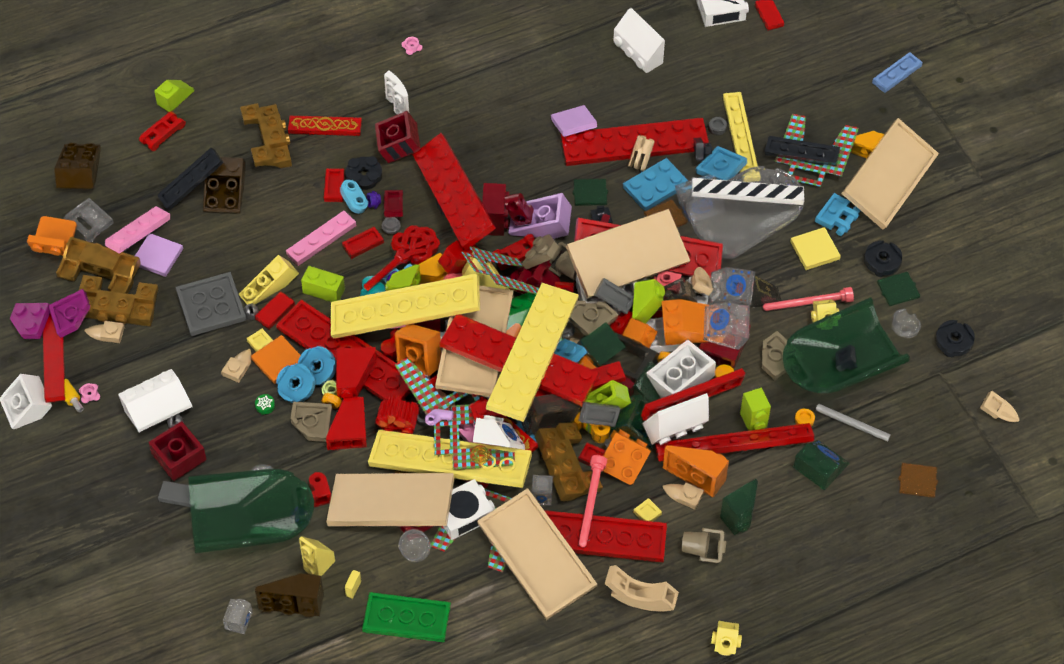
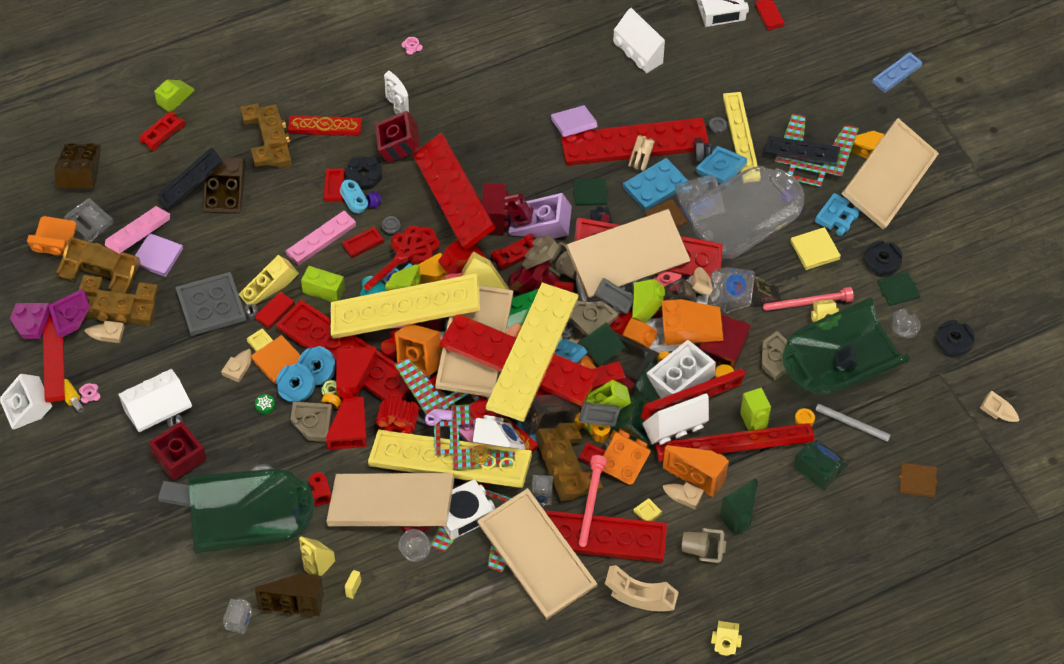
(393, 203): dark red tile -> none
(406, 617): green tile -> none
(482, 255): piece -> none
(727, 324): clear slope -> none
(747, 191): white tile -> none

